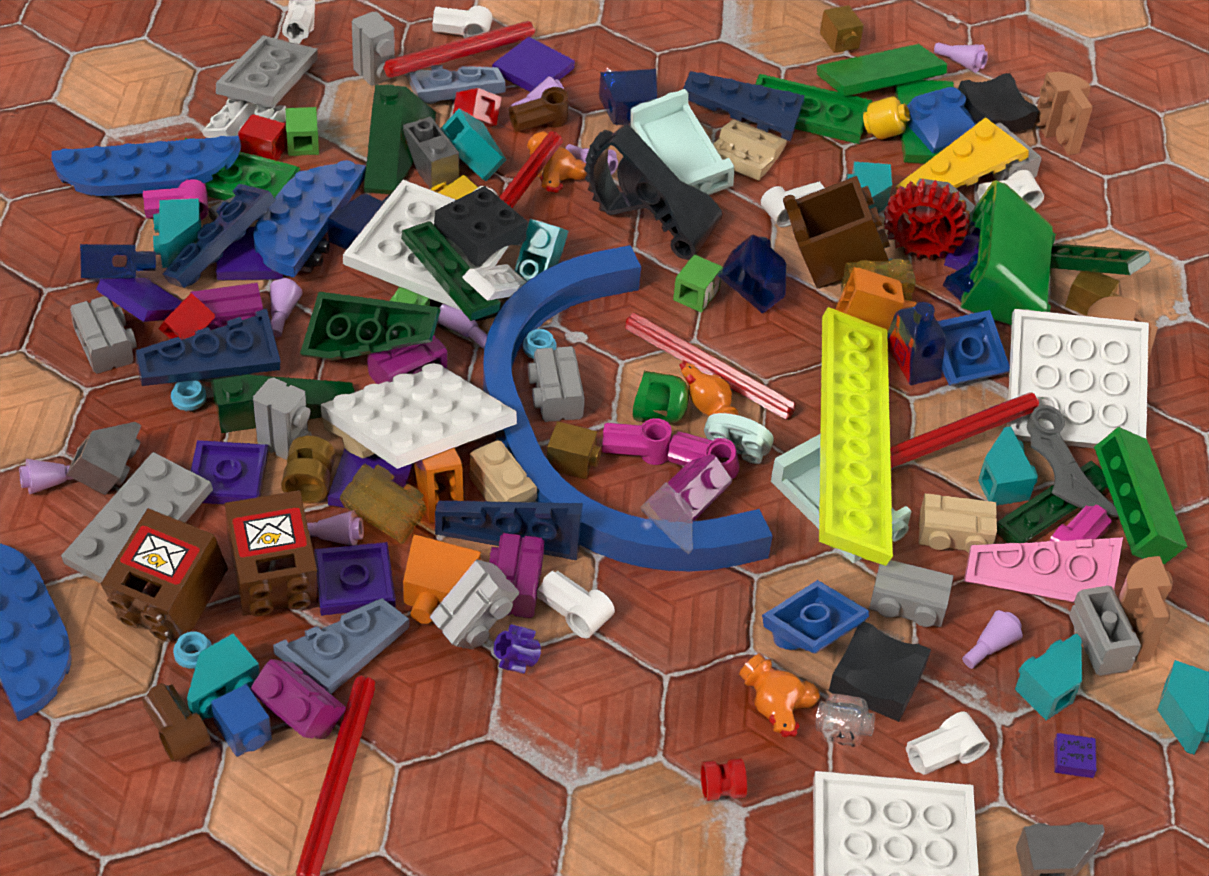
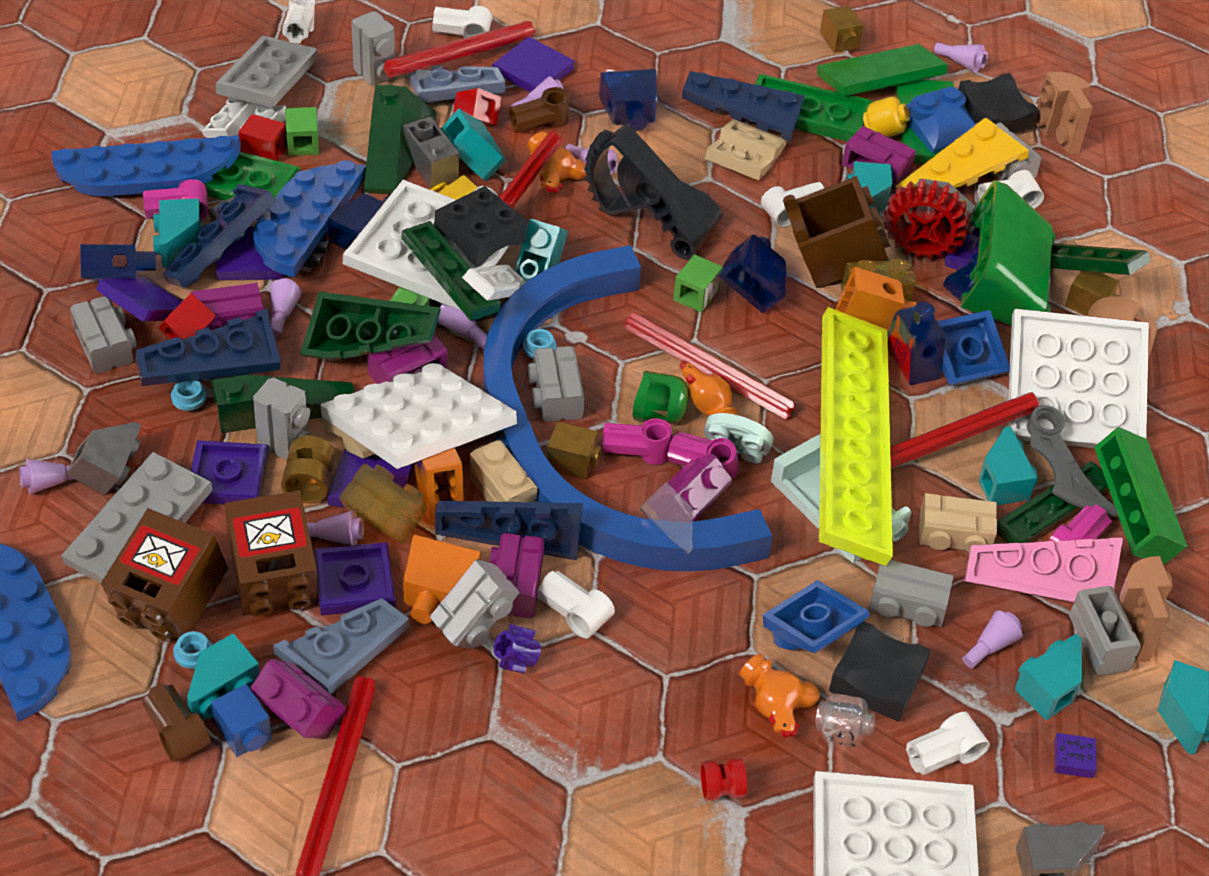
(681, 142): light aqua panel -> none
(876, 148): none -> magenta brick

